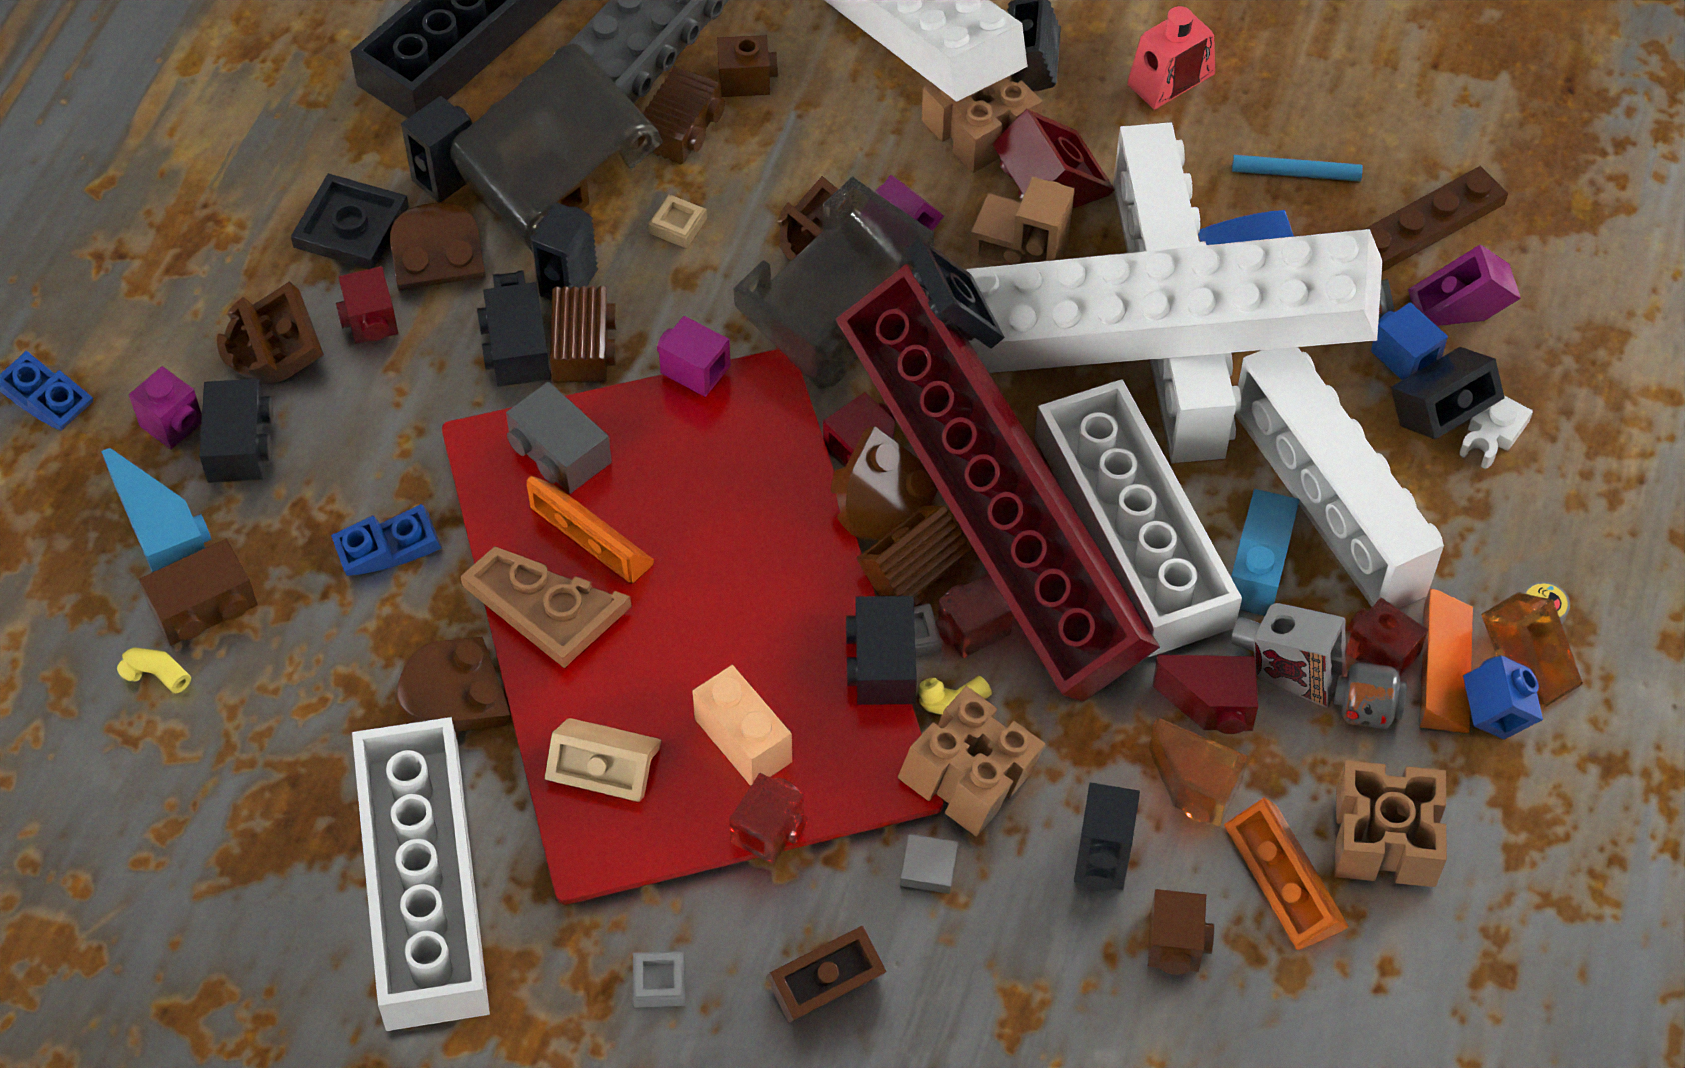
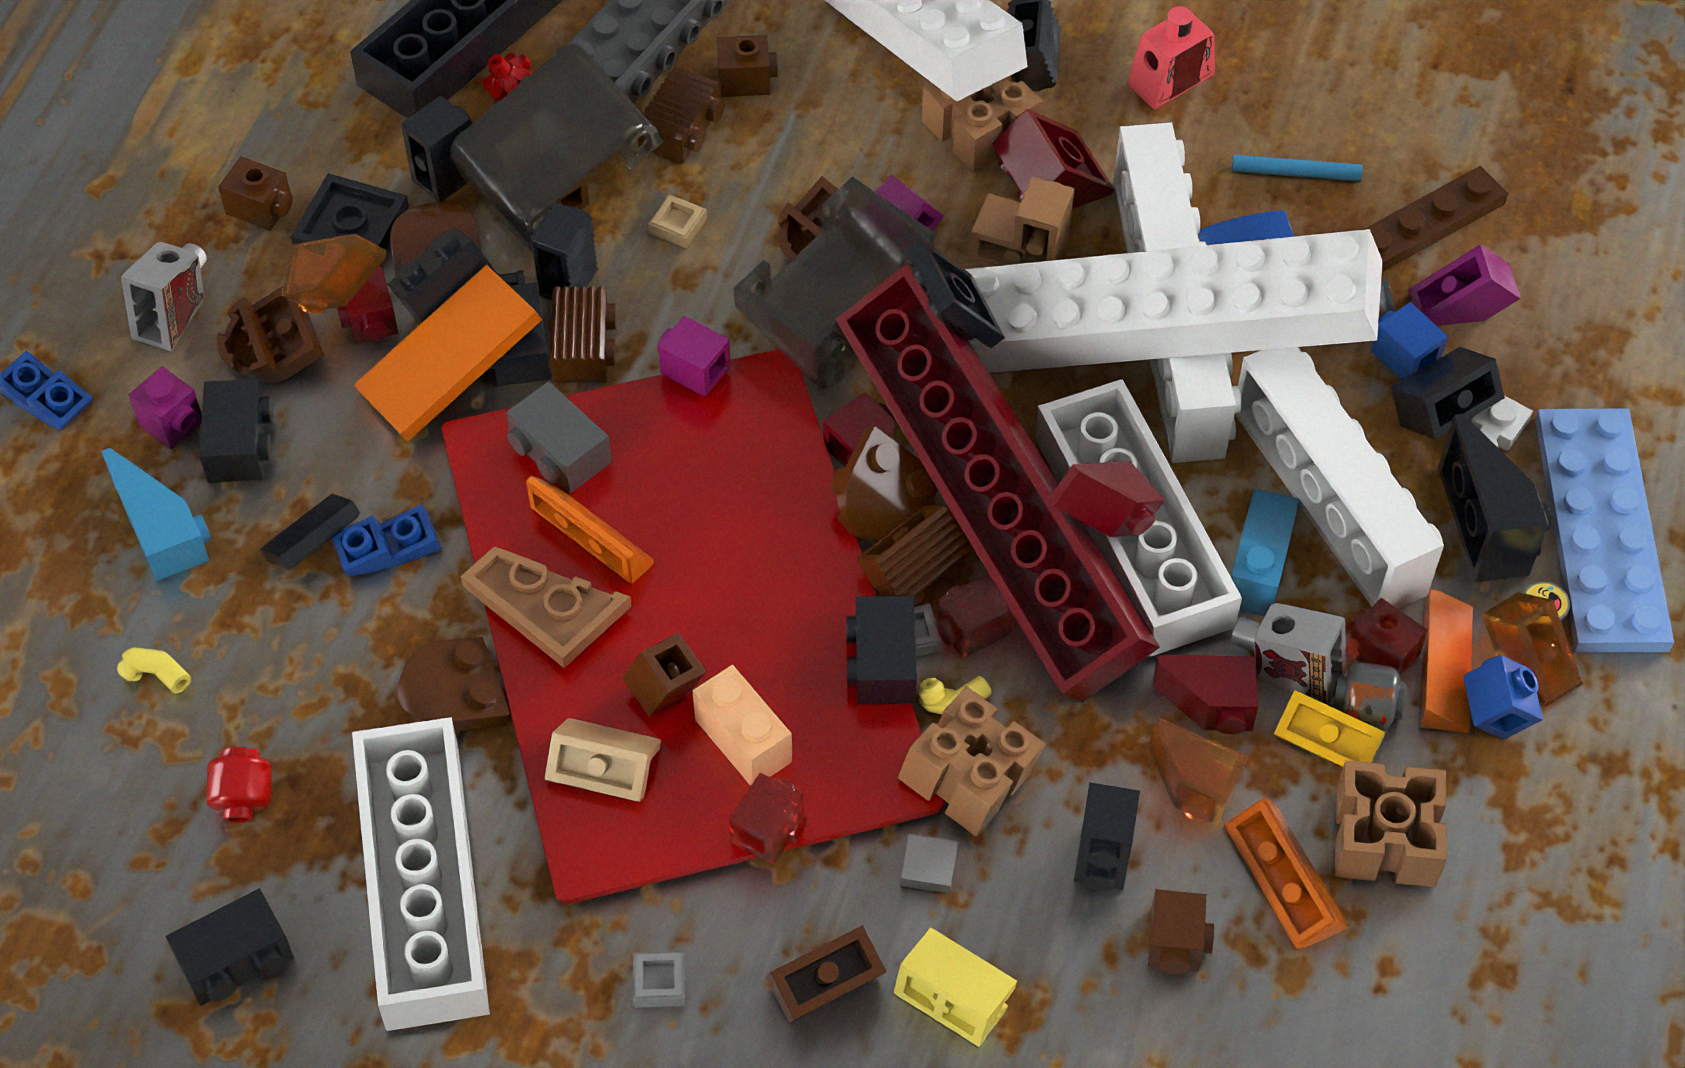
(163, 293): none -> light grey torso
(198, 592): reddish brown brick -> none
(230, 947): none -> black brick
(239, 784): none -> red head
(255, 193): none -> reddish brown brick
(310, 531): none -> black tile
(329, 271): none -> clear orange slope
(437, 273): none -> black brick
(447, 352): none -> orange tile
(505, 74): none -> red plant
(664, 674): none -> reddish brown brick
(954, 986): none -> light yellow hinge
(1108, 498): none -> dark red slope
(1327, 731): none -> yellow plate
(1491, 505): none -> black slope
(1603, 531): none -> light blue plate

